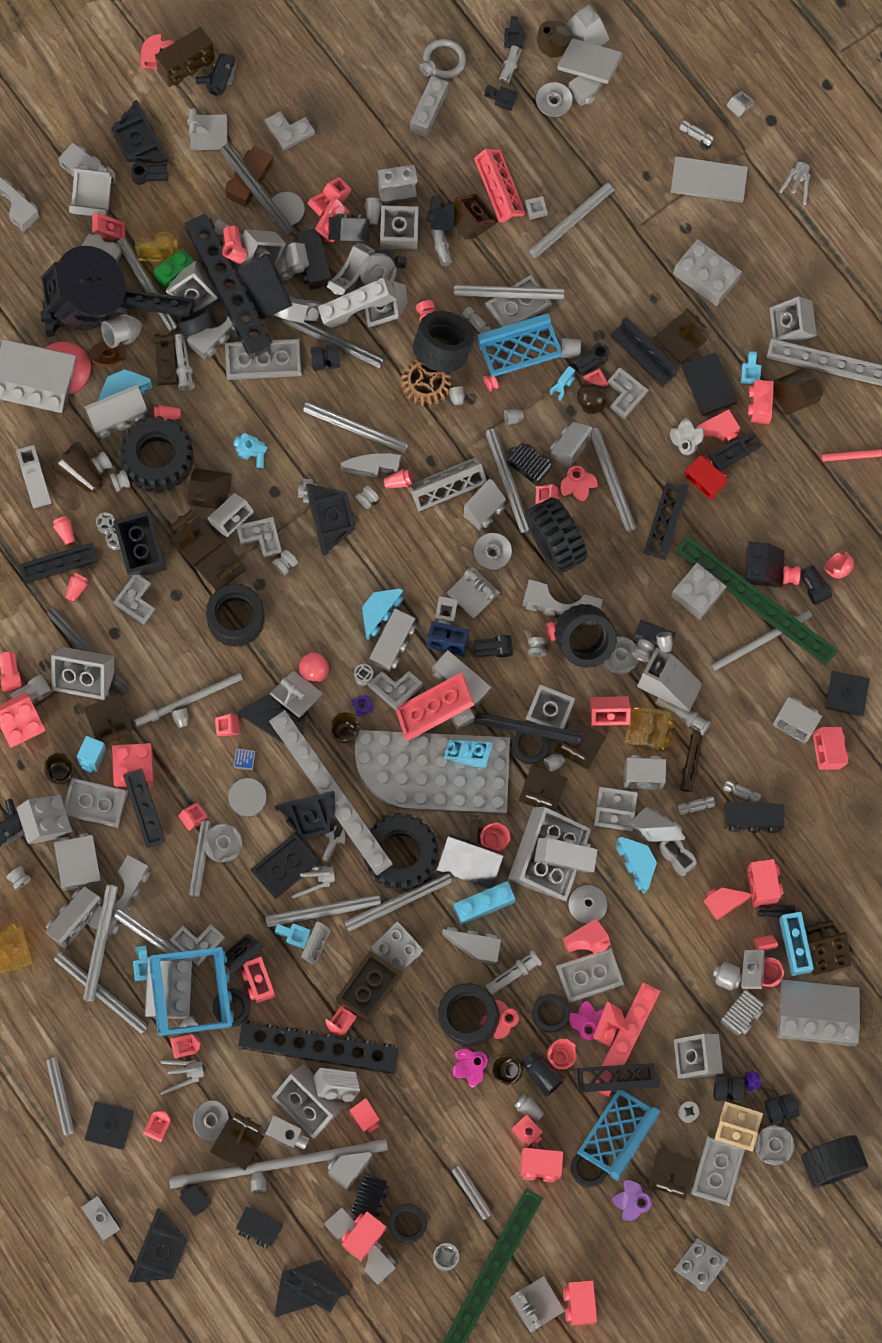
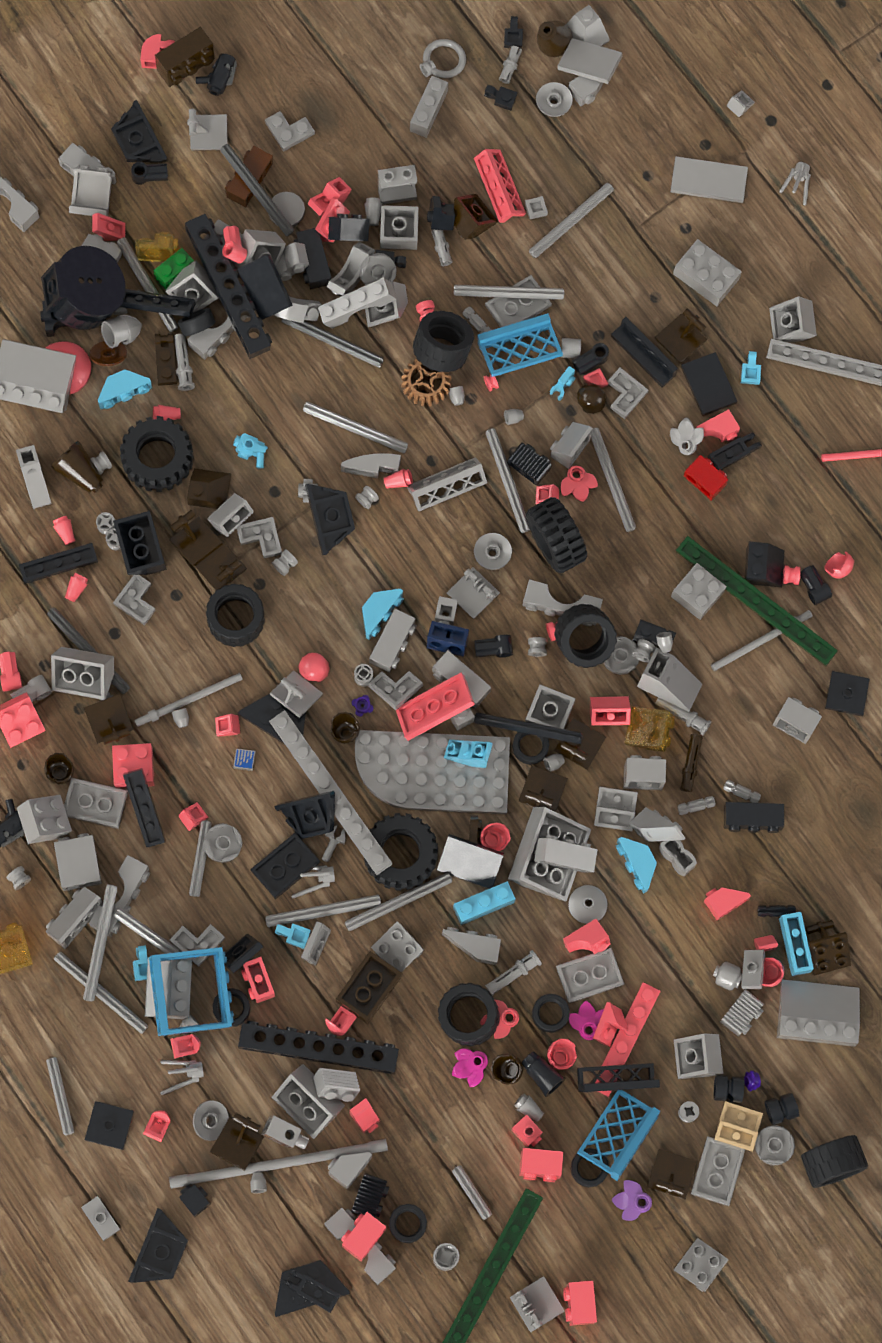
(91, 754): medium azure brick -> none
(116, 412): light grey slope -> none
(120, 480): light grey wheel -> none
(247, 797): light grey tile -> none
(258, 1227): black brick -> none
(280, 361): light grey tile -> none
(325, 357): black wheel -> none
(484, 505): light grey slope -> none
(672, 523): black fence -> none
(696, 132): light grey axle -> none
(762, 401): coral brick -> none
(764, 882): coral brick -> none
(797, 391): dark brown slope -> none
(830, 748): coral brick -> none

